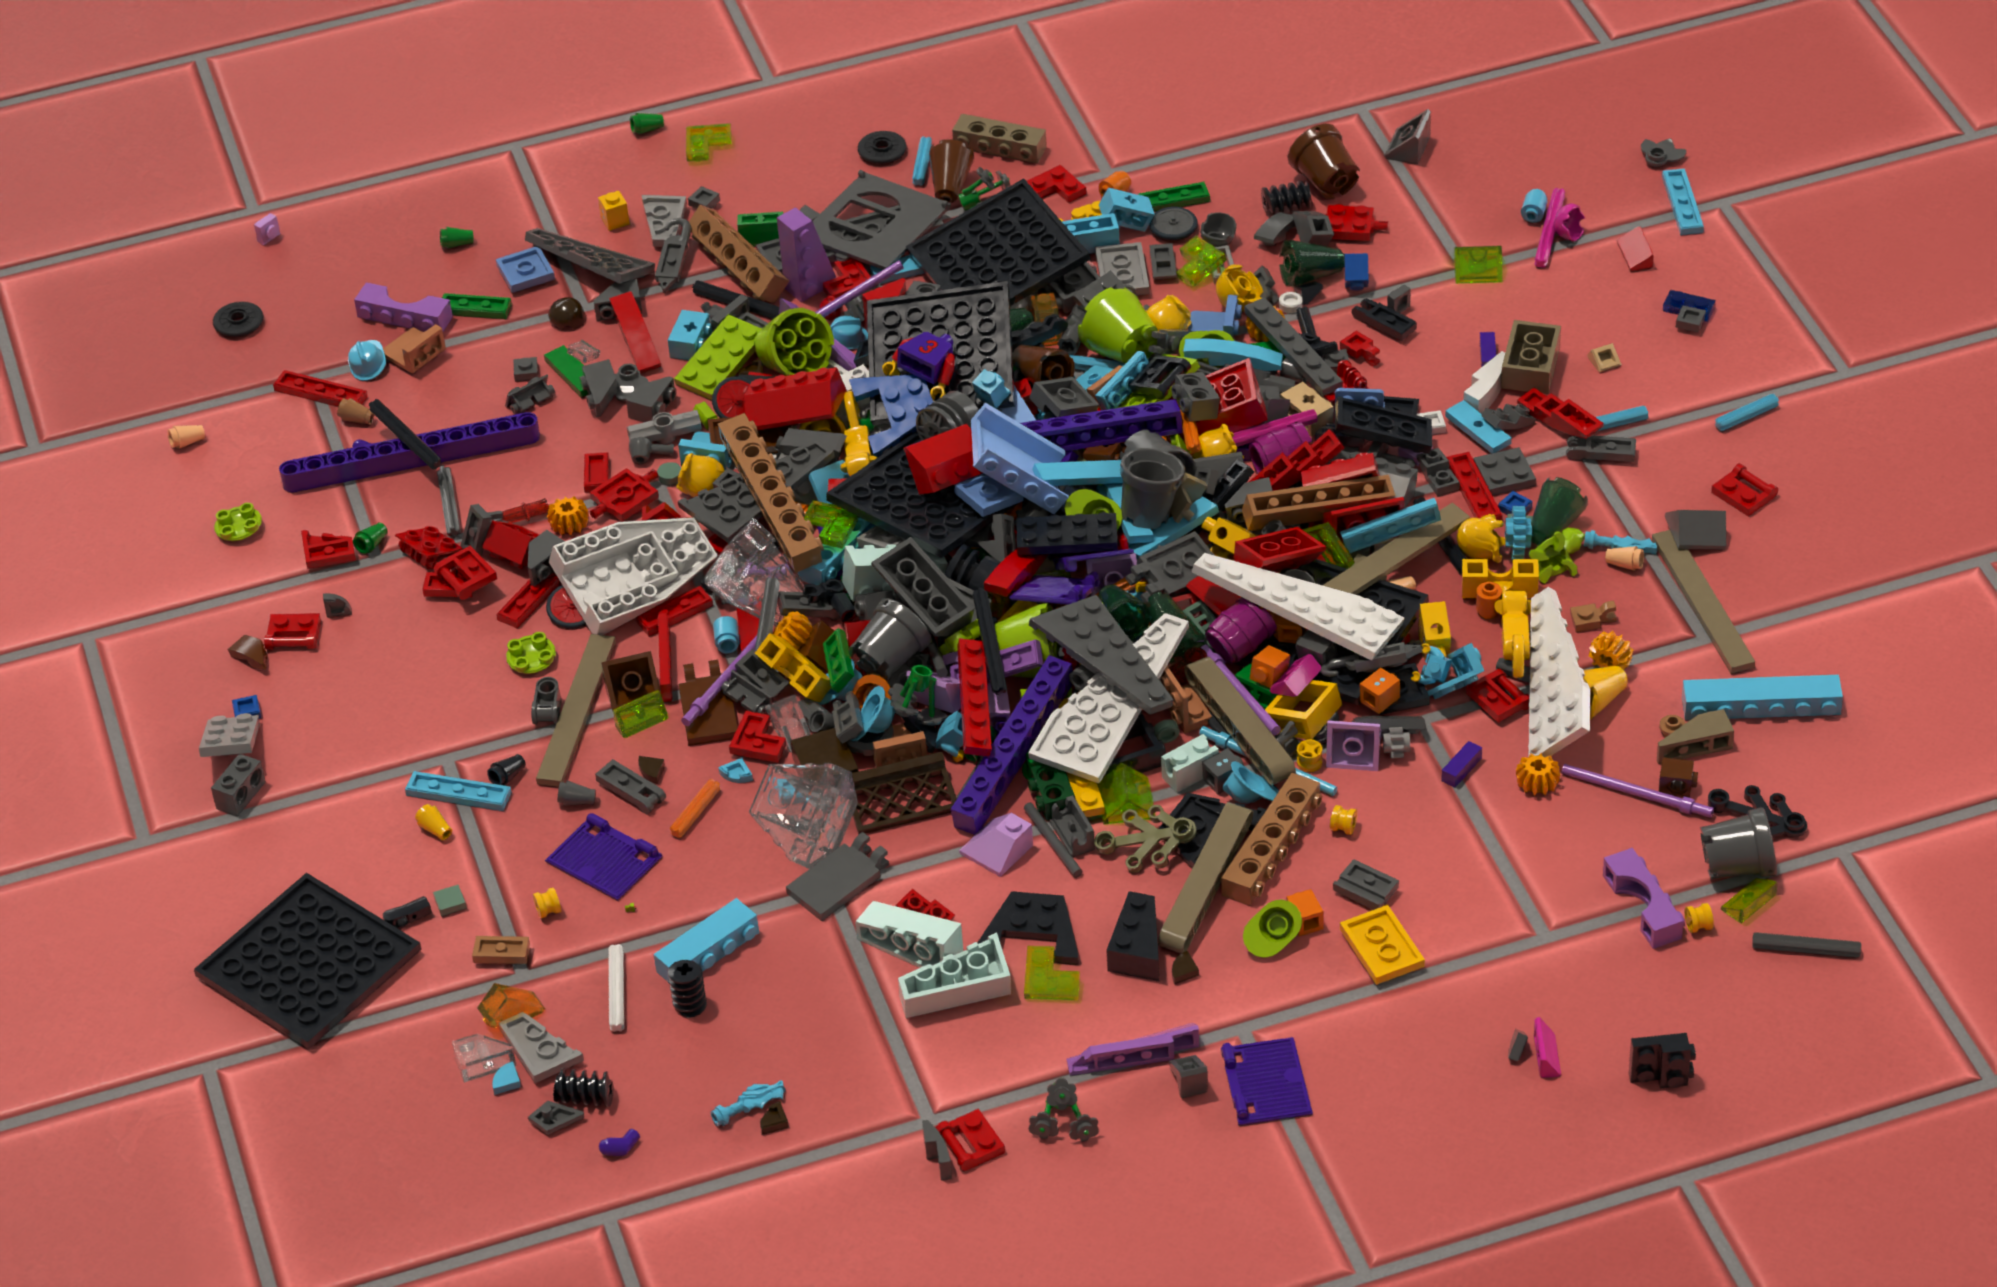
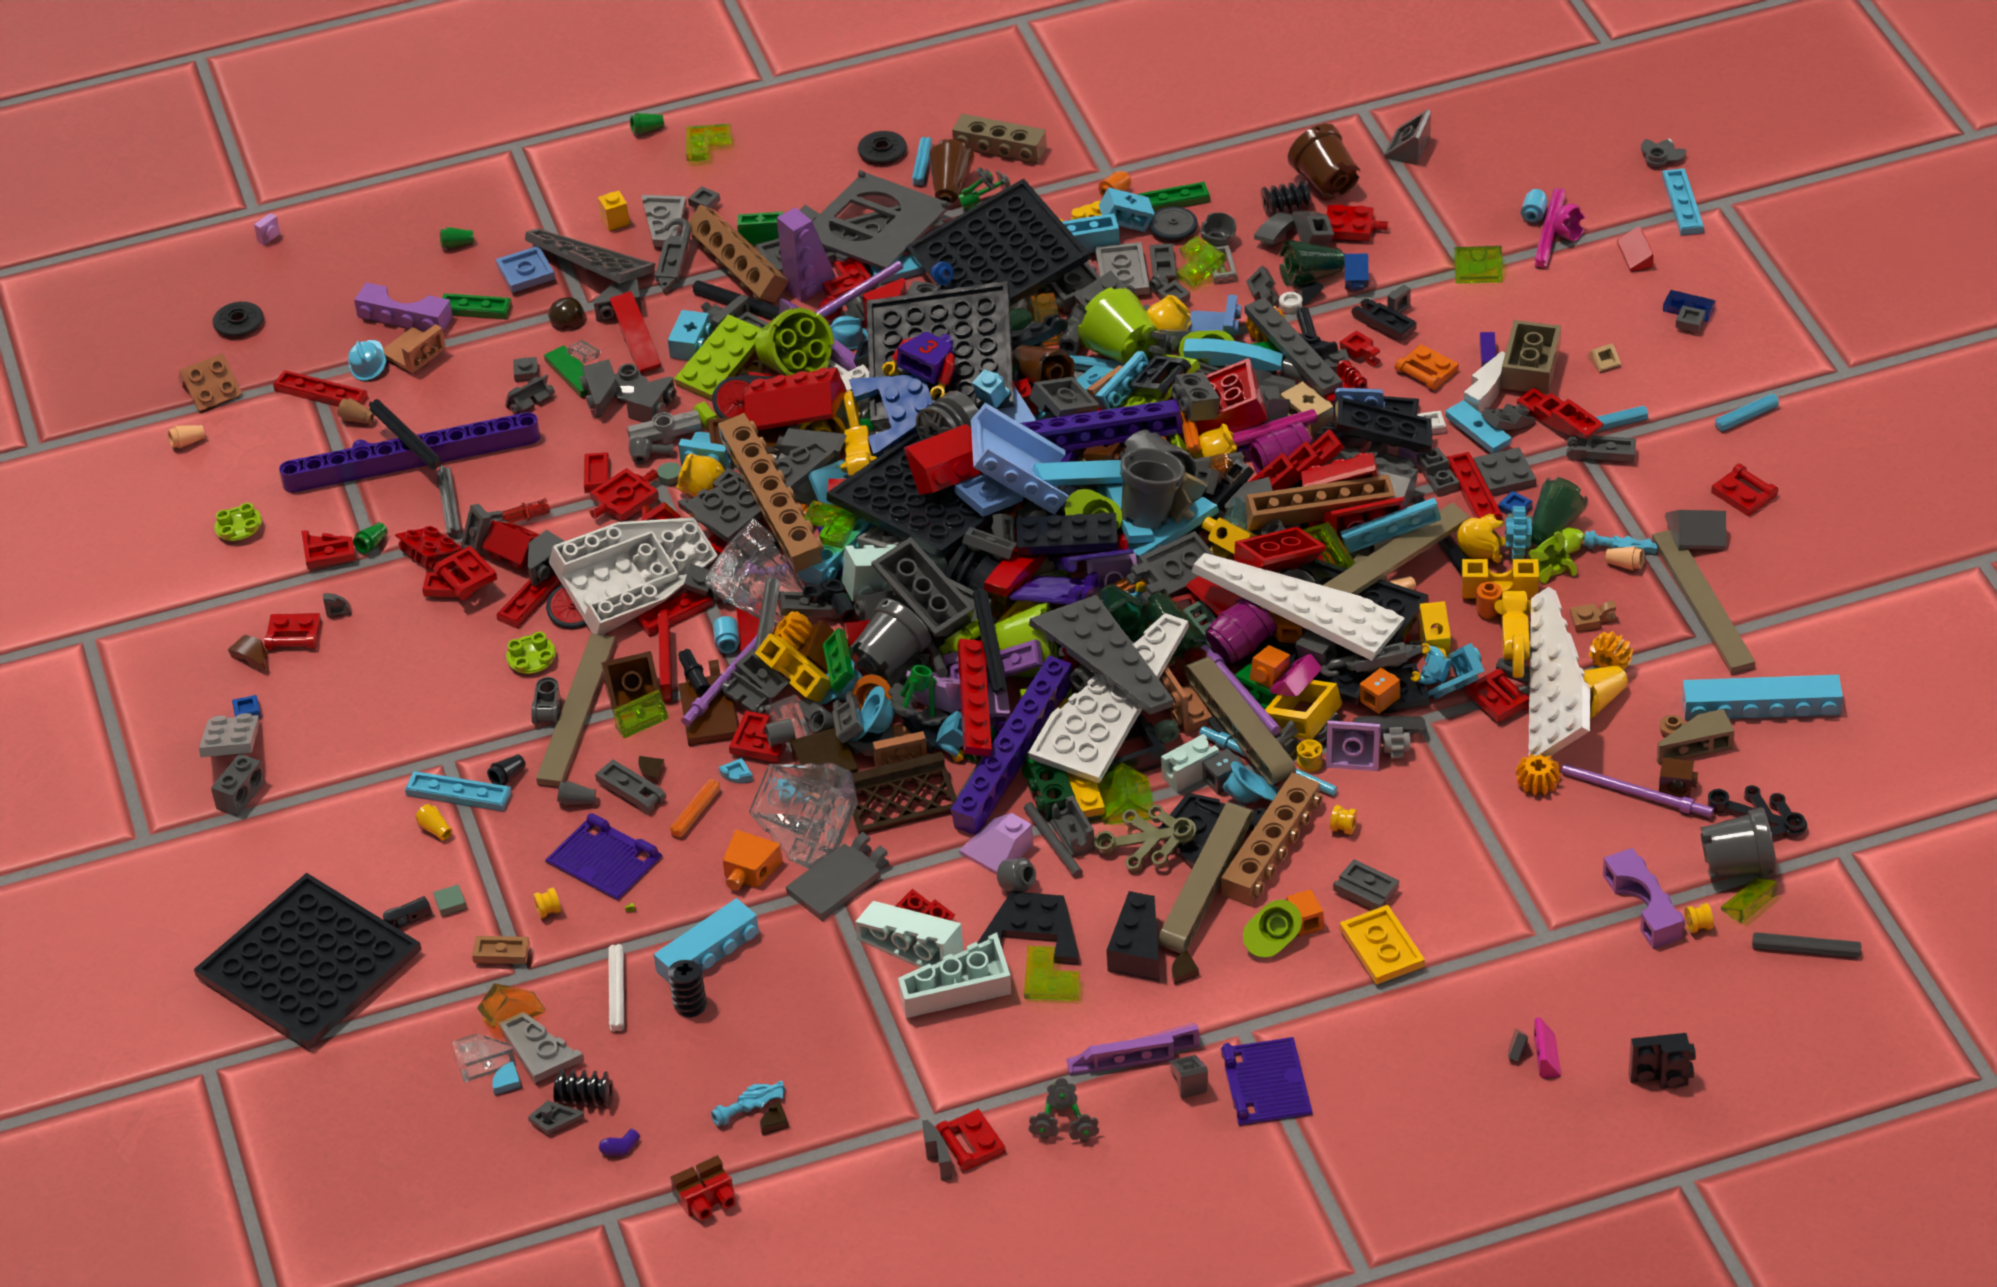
(210, 382): none -> nougat bracket
(567, 515): light orange gear -> none
(693, 672): none -> black axle
(695, 580): none -> dark grey plate
(703, 1188): none -> red hips
(750, 860): none -> orange torso
(780, 732): none -> dark grey beam
(937, 273): none -> blue plate
(980, 540): none -> dark grey plate
(1016, 875): none -> dark grey head
(1058, 181): red plate -> none
(1161, 286): none -> dark grey plate
(1221, 462): none -> clear orange plate
(1237, 282): yellow cylinder -> none
(1237, 513): none -> clear light blue slope
(1427, 366): none -> orange plate
(1461, 764): dark purple piece -> none

